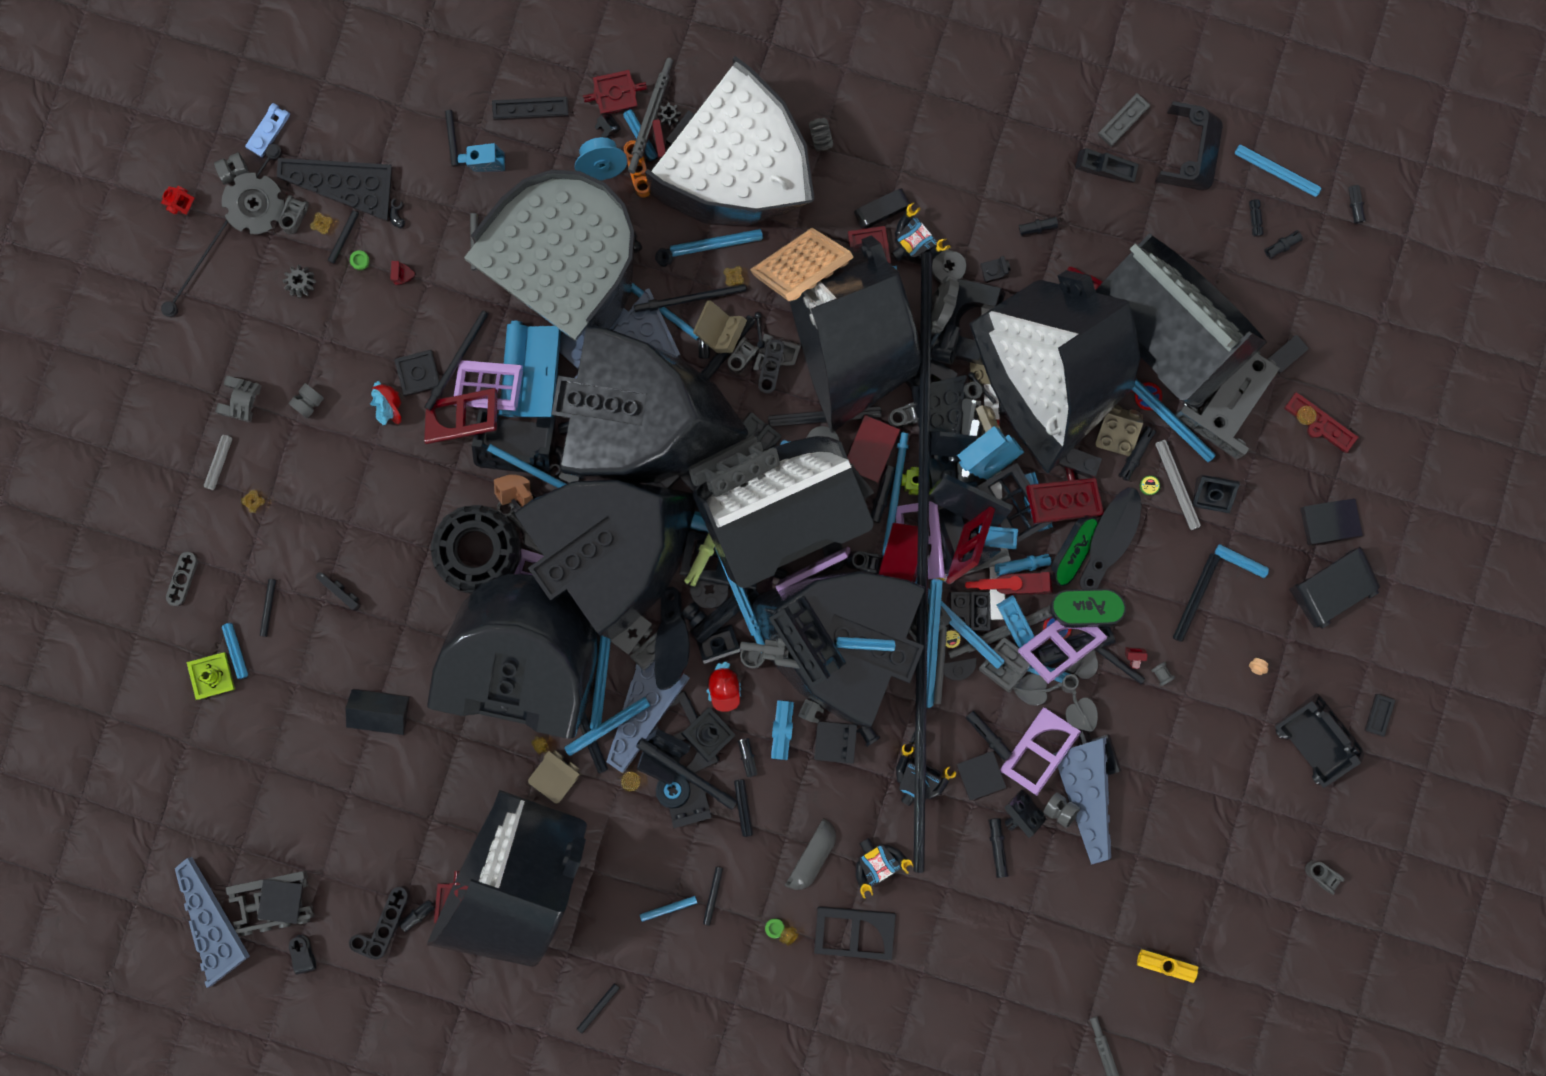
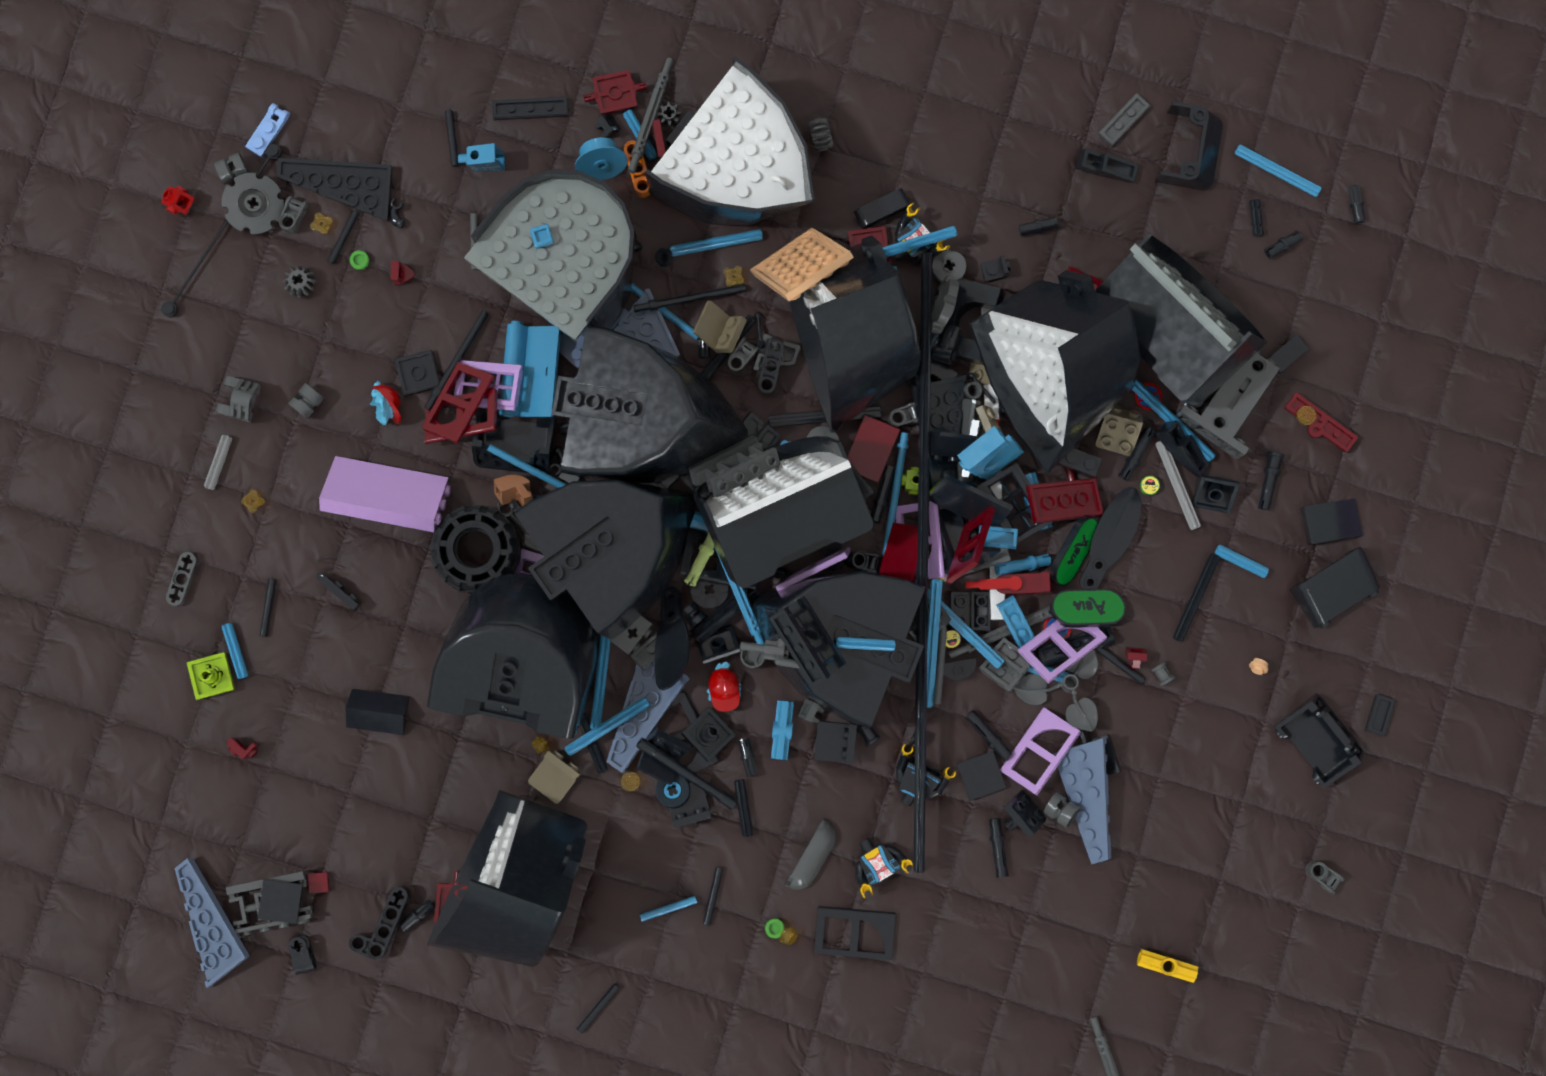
(239, 749): none -> dark red bracket
(318, 882): none -> dark red tile
(384, 494): none -> lavender brick
(454, 430): none -> dark red window
(541, 236): none -> dark azure tile
(920, 241): none -> dark azure axle
(1182, 447): none -> black slope
(1272, 471): none -> black pin

